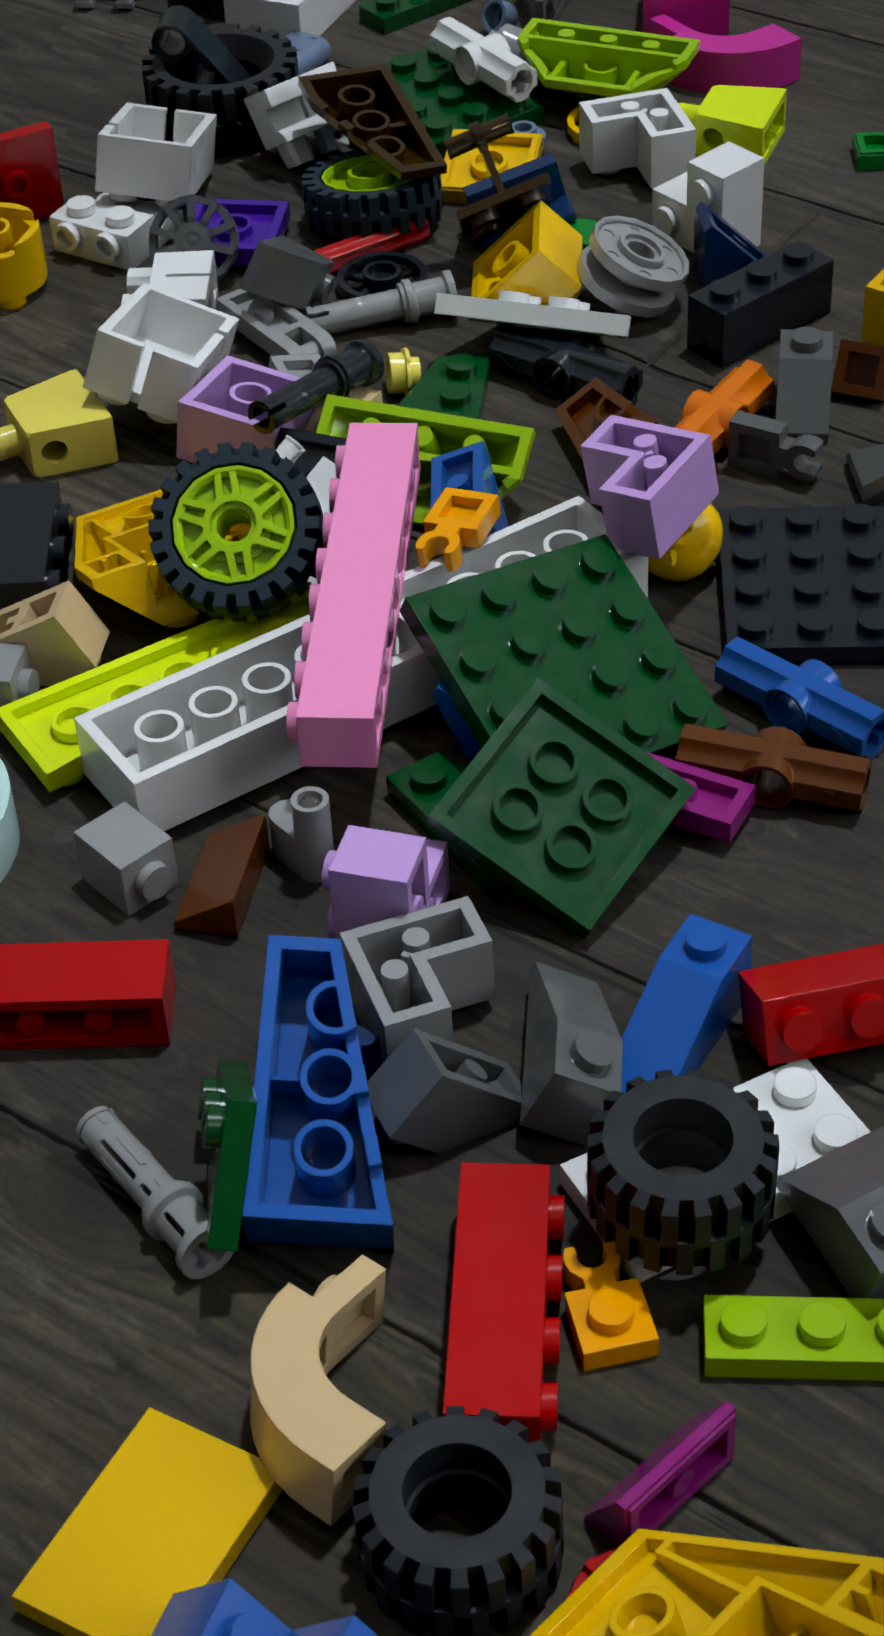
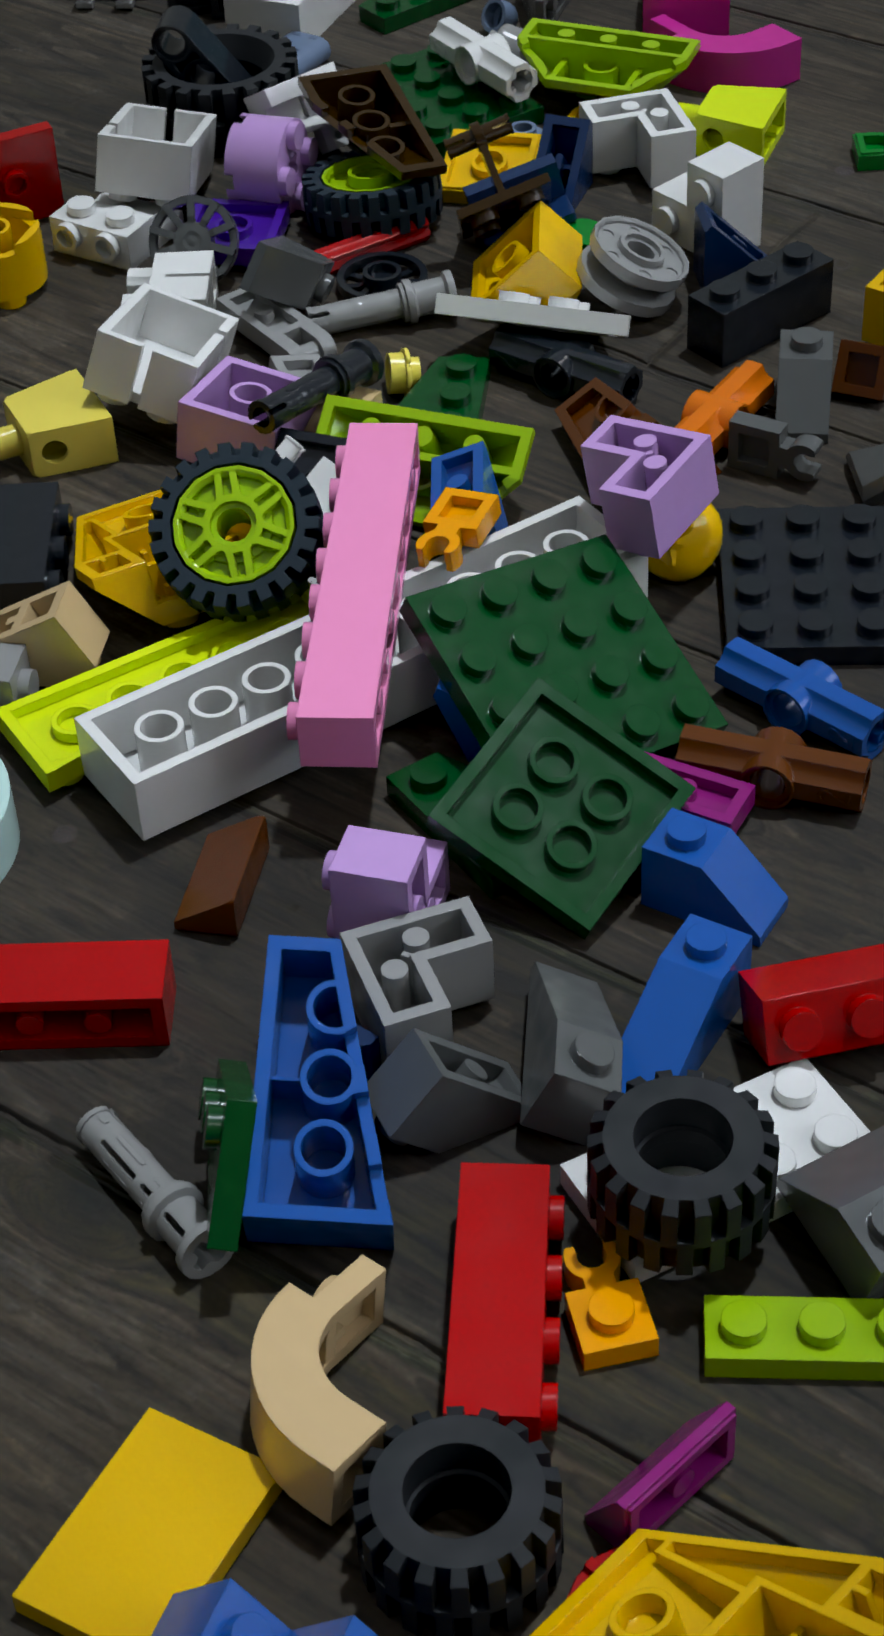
(126, 858): light grey brick -> none
(269, 159): none -> lavender brick
(302, 832): light grey piece -> none
(572, 147): none -> dark blue slope
(708, 873): none -> blue slope

